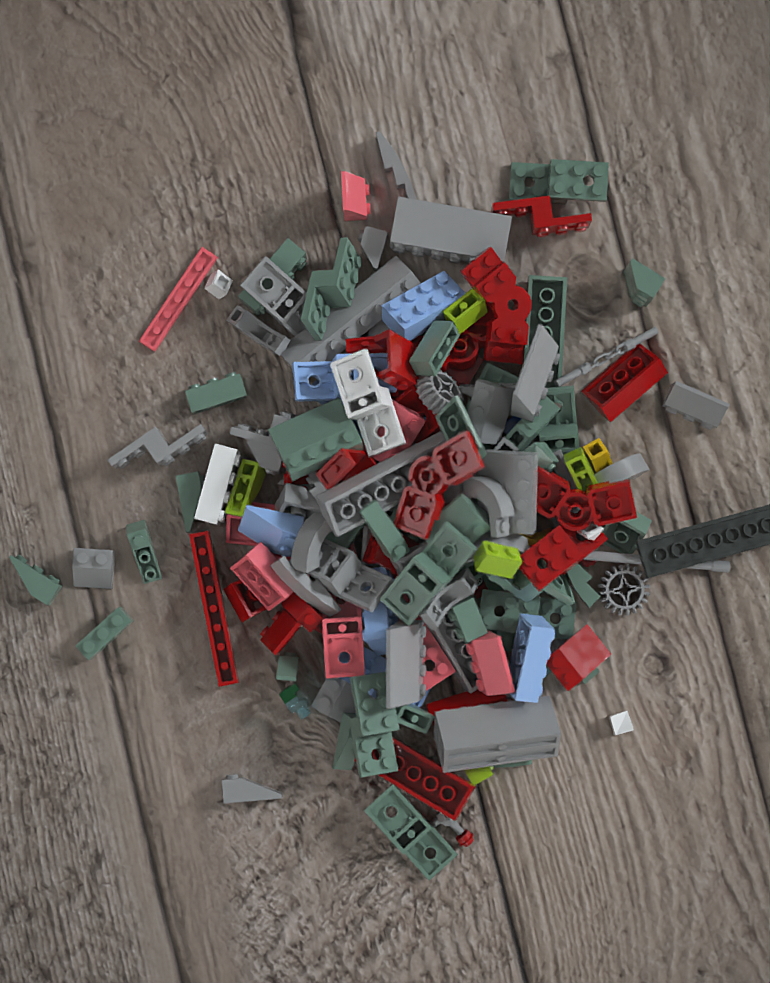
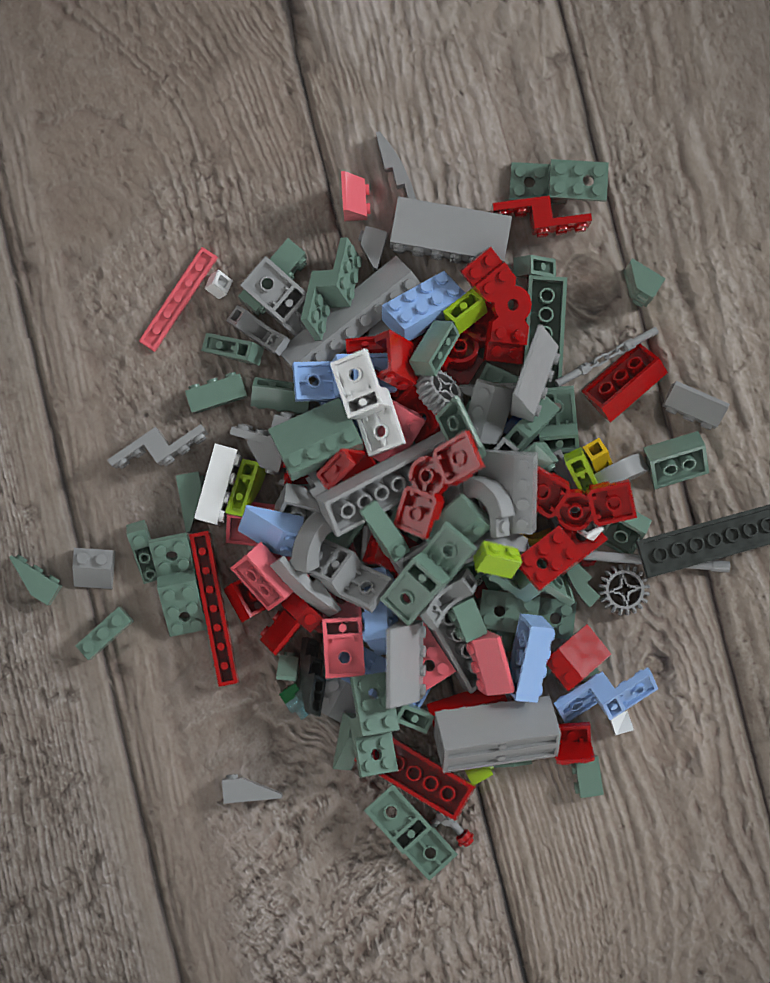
(177, 584): none -> sand green bracket
(233, 349): none -> sand green slope
(276, 395): none -> sand green brick
(310, 676): none -> pearl dark grey slope
(534, 265): none -> sand green slope
(575, 744): none -> red bracket
(588, 779): none -> sand green brick
(610, 699): none -> light blue bracket
(676, 460): none -> sand green slope

